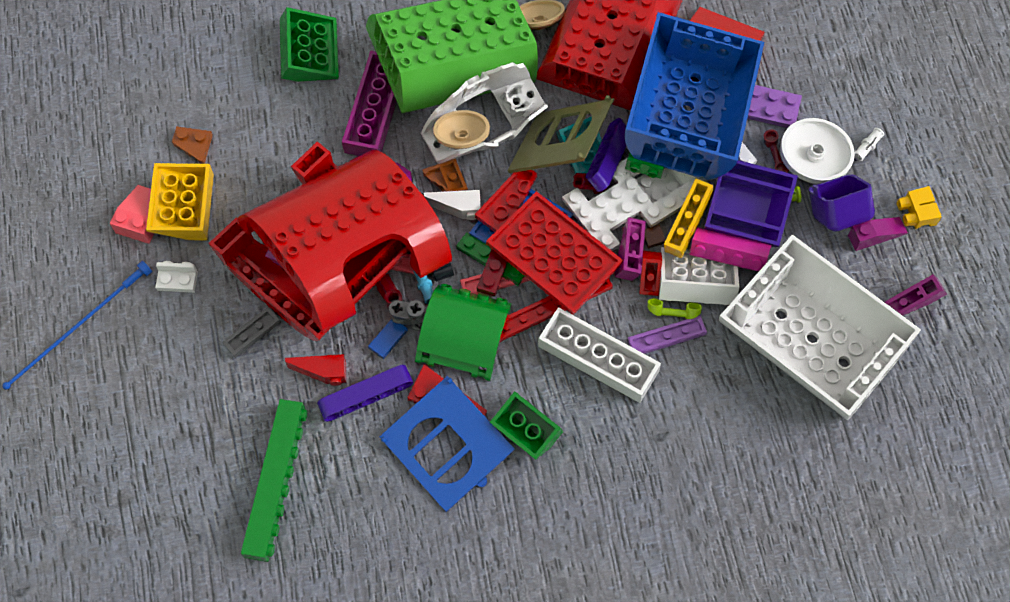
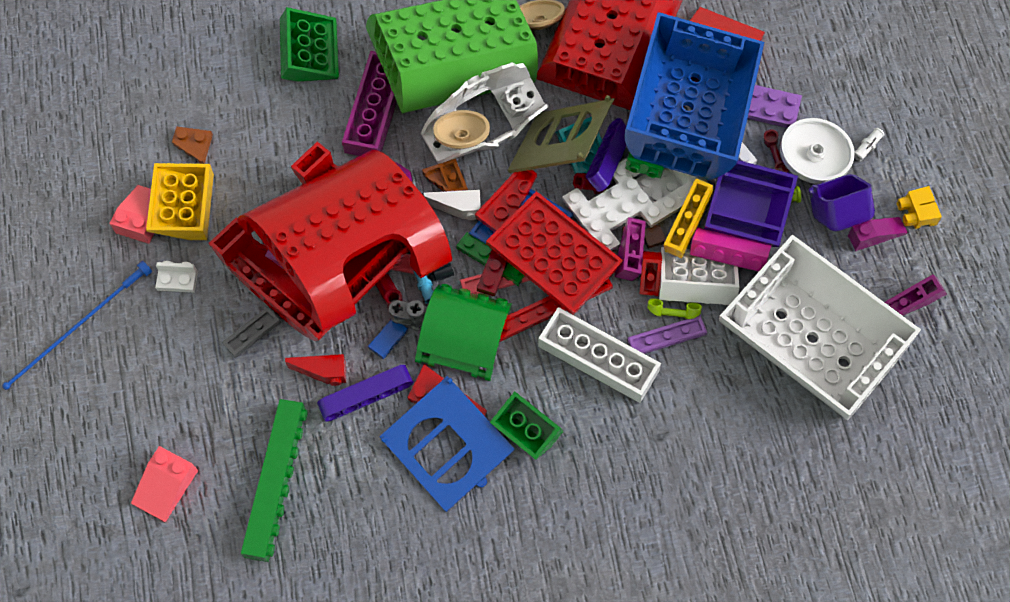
(163, 483): none -> coral slope

